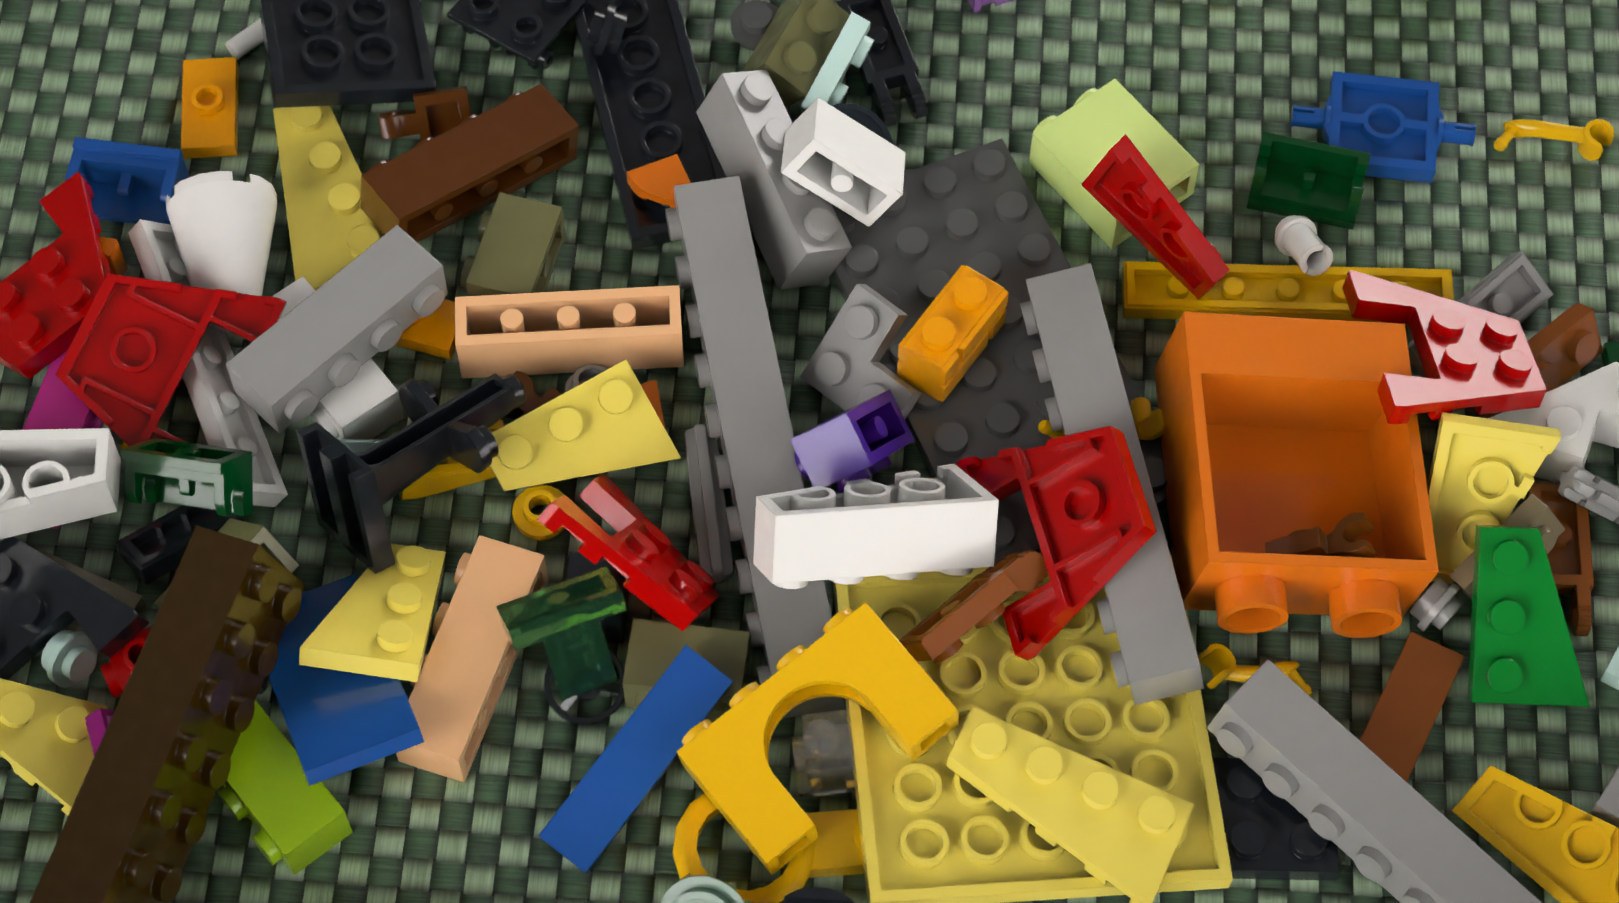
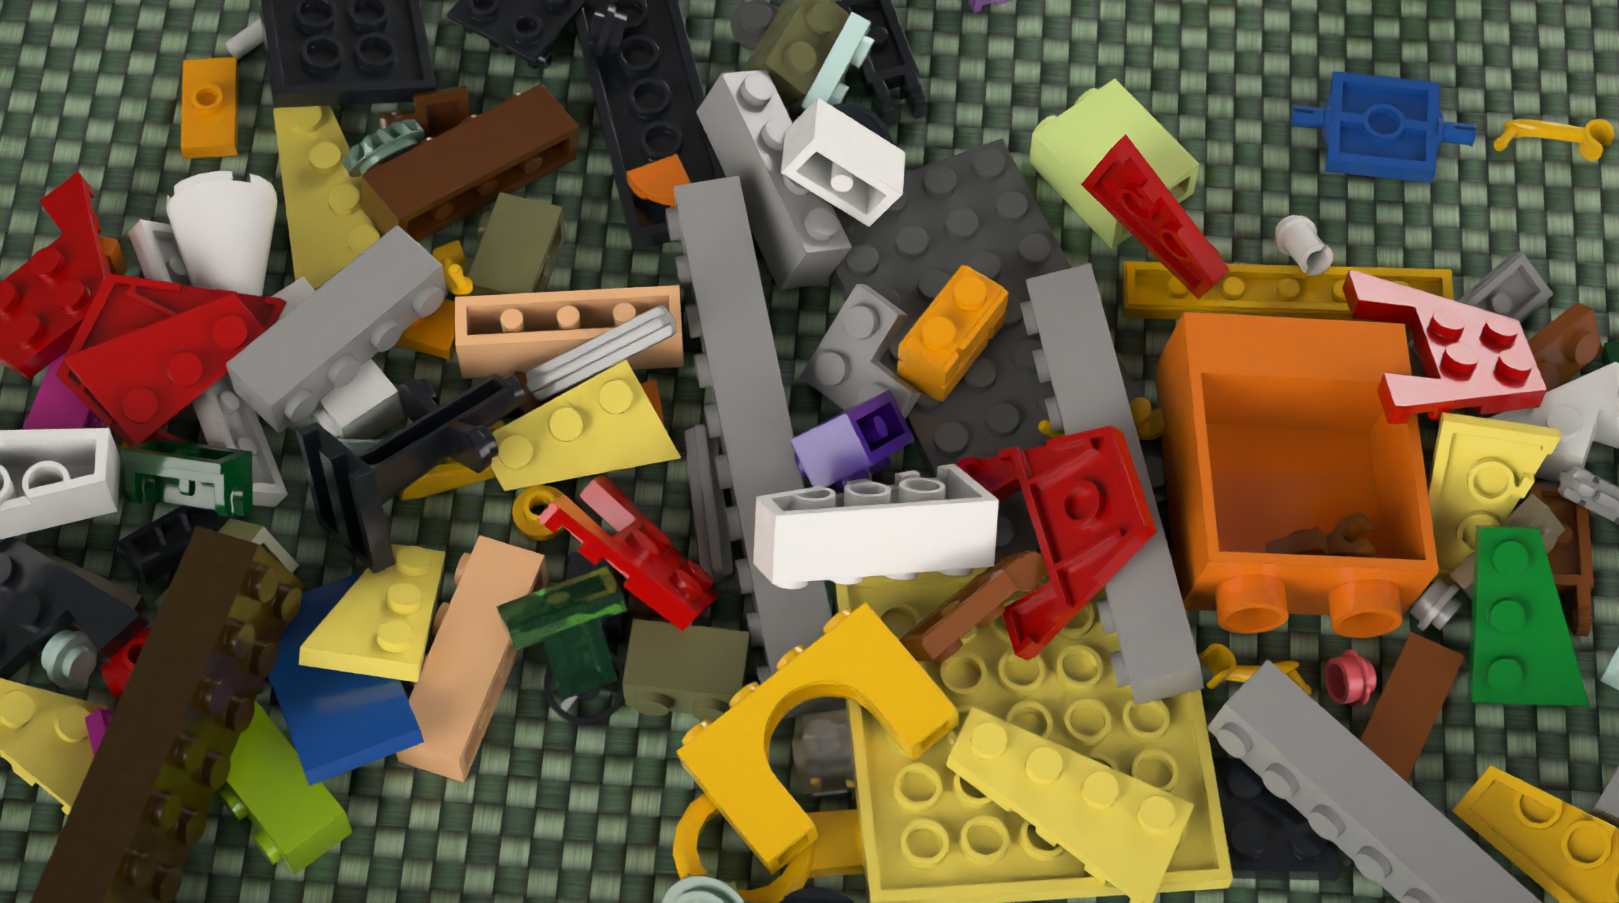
(128, 178): blue hinge -> none
(166, 365): none -> red wing
(382, 146): none -> sand green gear
(453, 260): none -> yellow piece
(601, 353): none -> light grey axle
(635, 759): blue tile -> none
(1308, 180): dark green hinge -> none
(1350, 678): none -> coral plate

